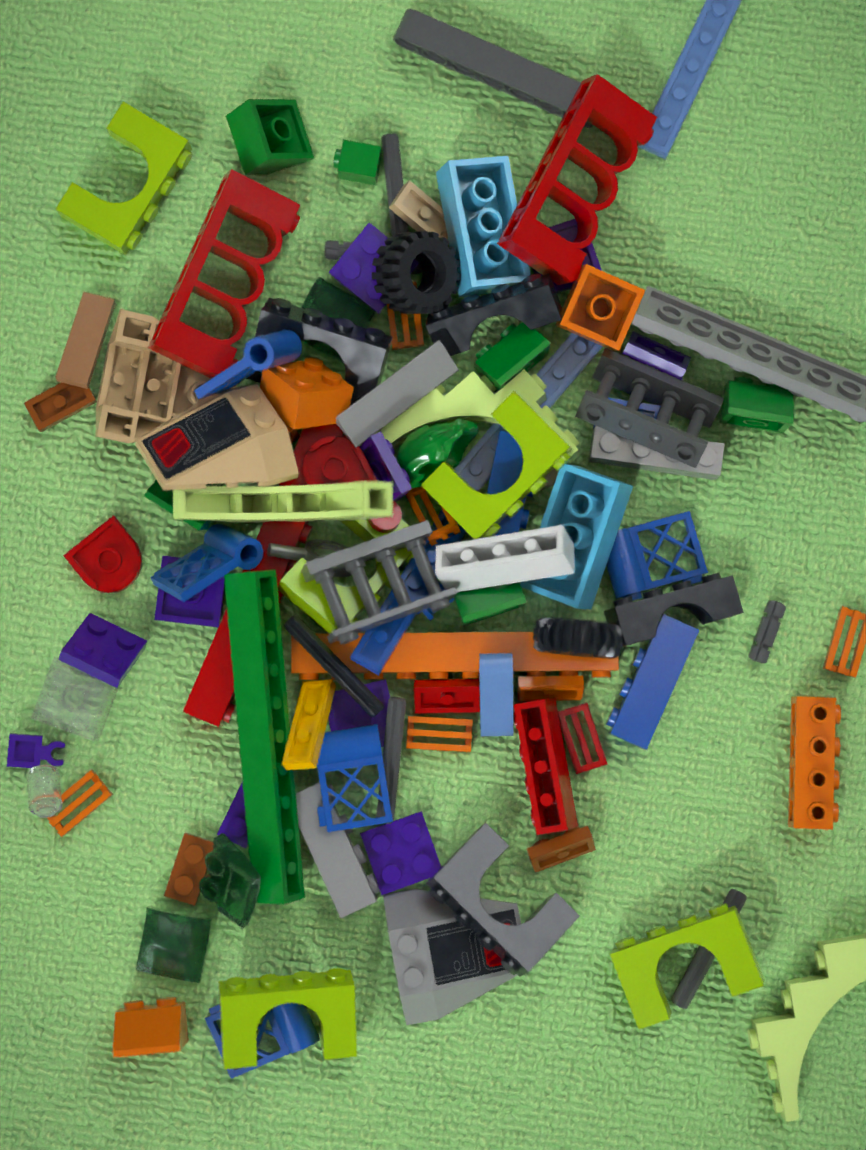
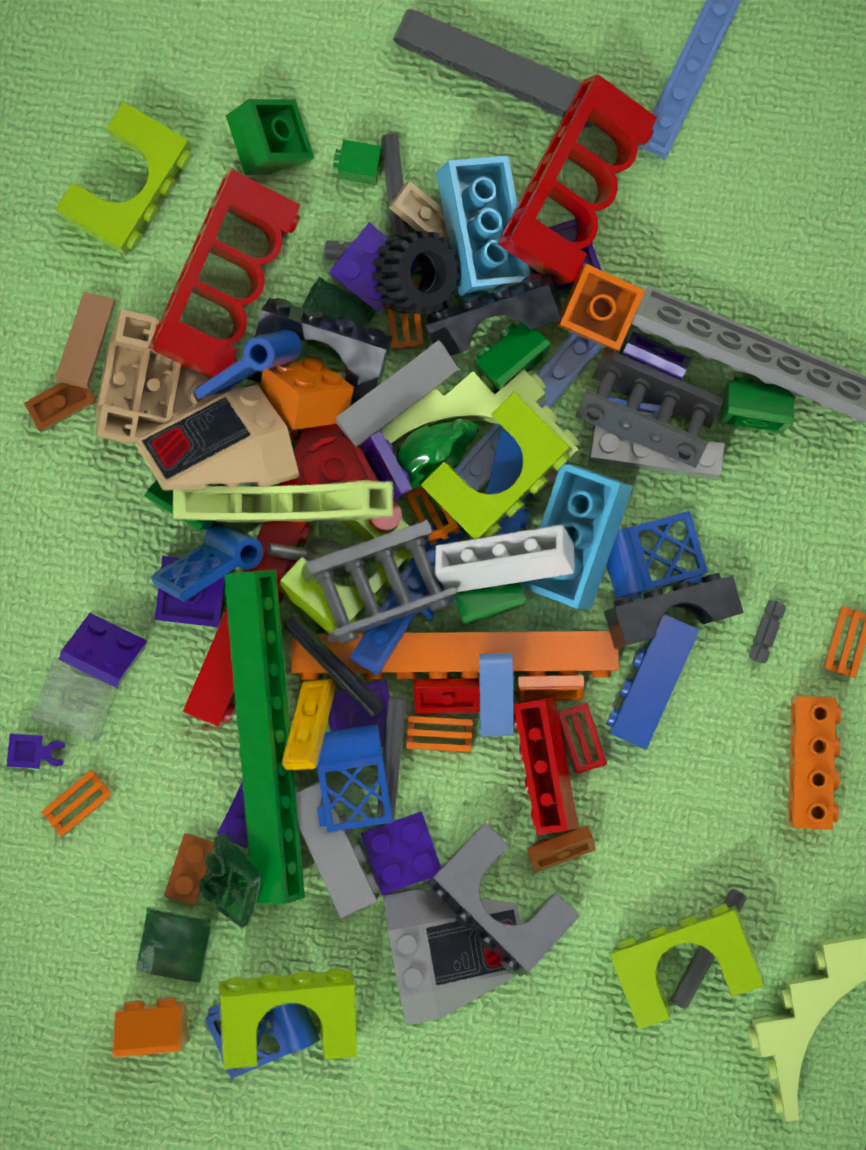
(44, 790): clear brick -> none
(107, 558): red tile -> none
(577, 638): black gear -> none

